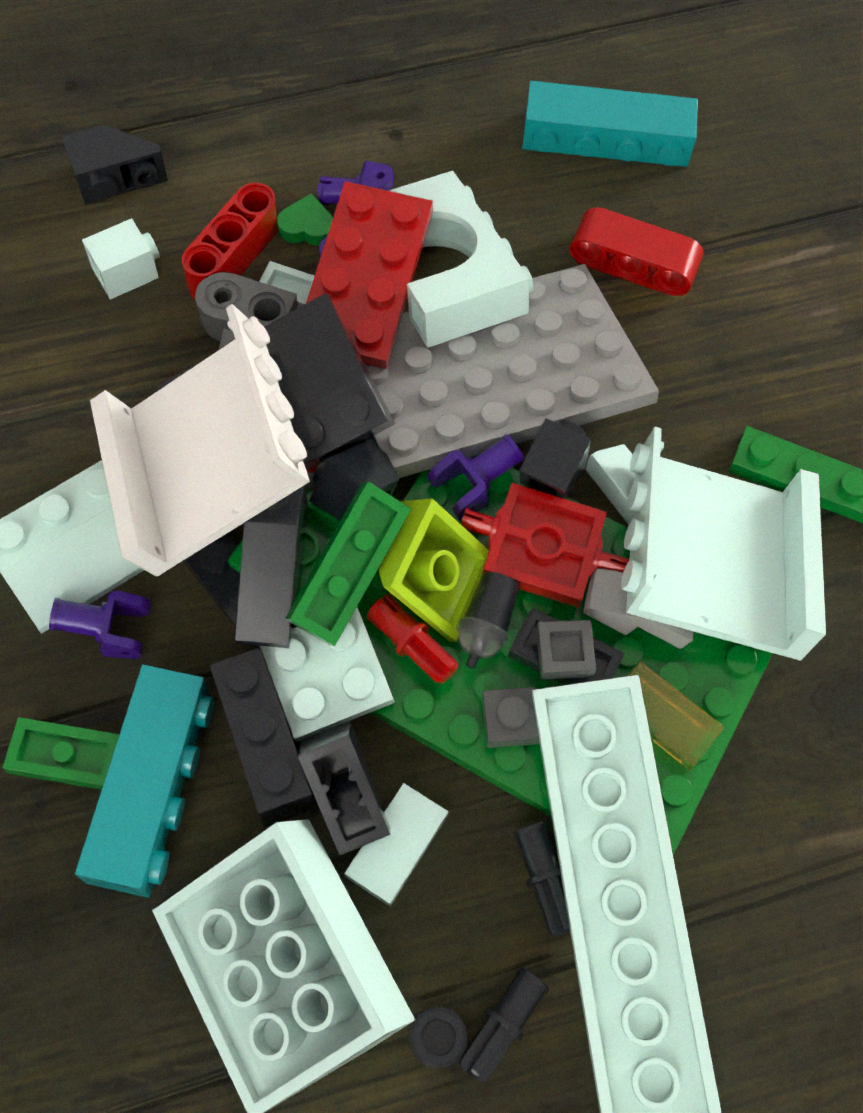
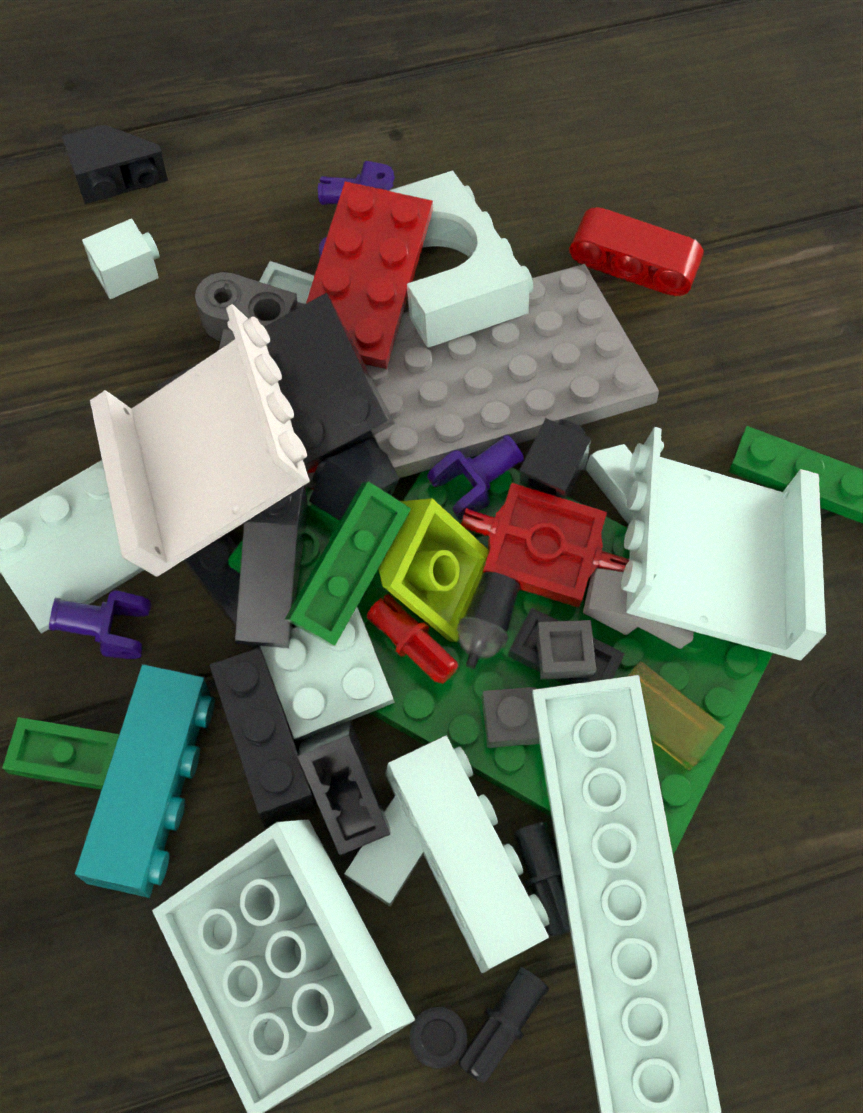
(232, 236): red beam -> none
(304, 221): green tile -> none
(466, 853): none -> light aqua brick
(610, 123): teal brick -> none

